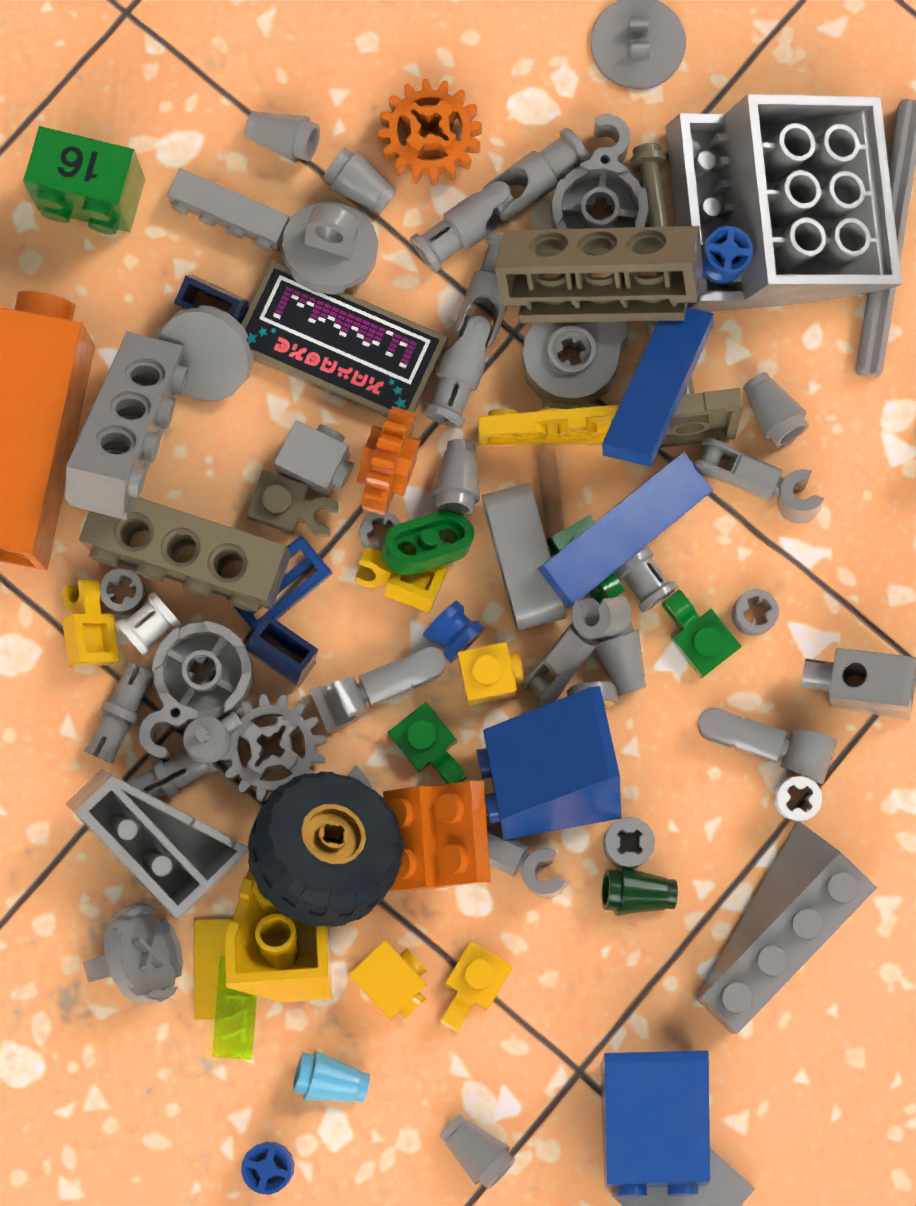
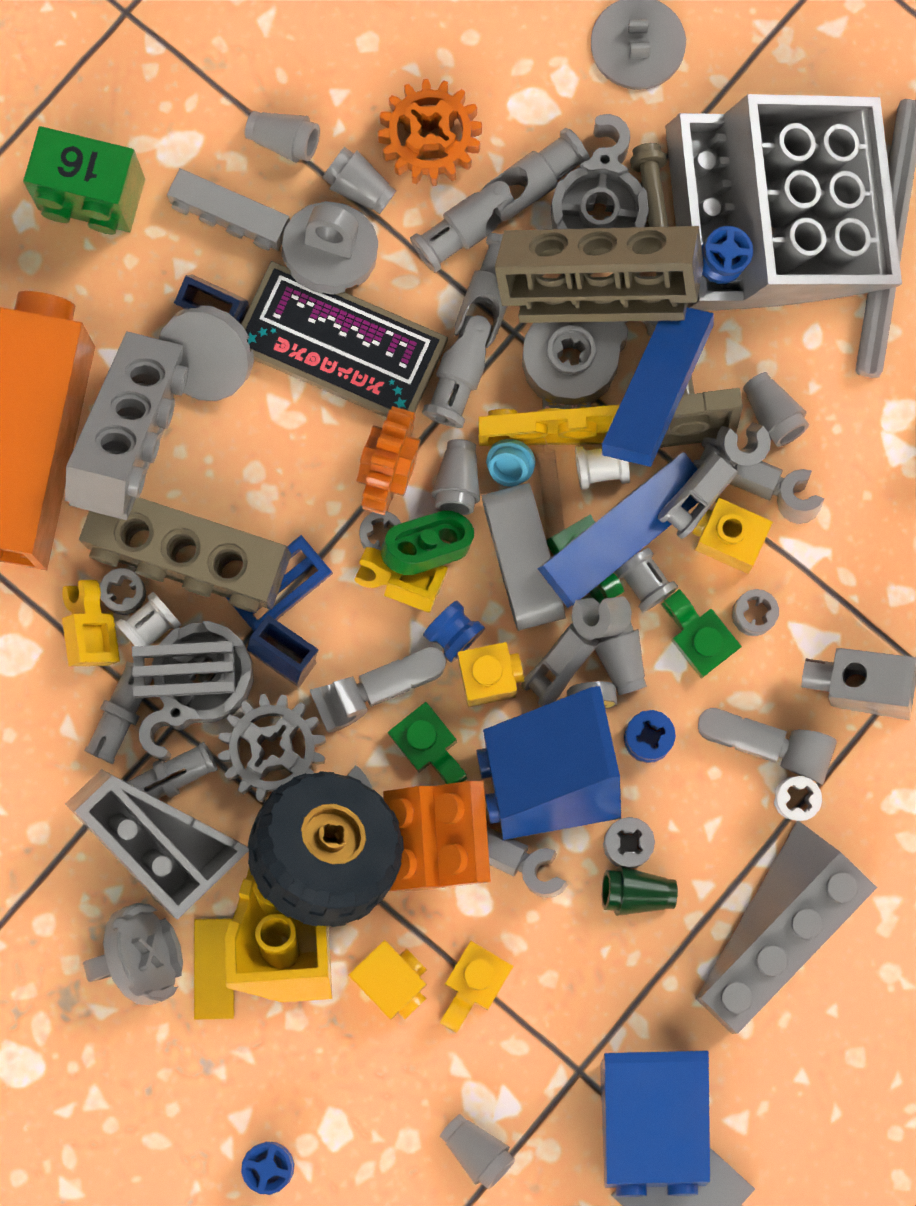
(141, 671): none -> light grey tile
(209, 738): light grey piece -> none
(233, 1020): clear neon green sticker -> none
(283, 503): dark tan plate -> none
(315, 458): light grey brick -> none
(329, 1079): medium azure cone -> none
(510, 462): none -> medium azure plate
(595, 467): none -> white bush
(644, 747): none -> blue wheel
(715, 476): none -> light grey piece
(732, 535): none -> yellow brick

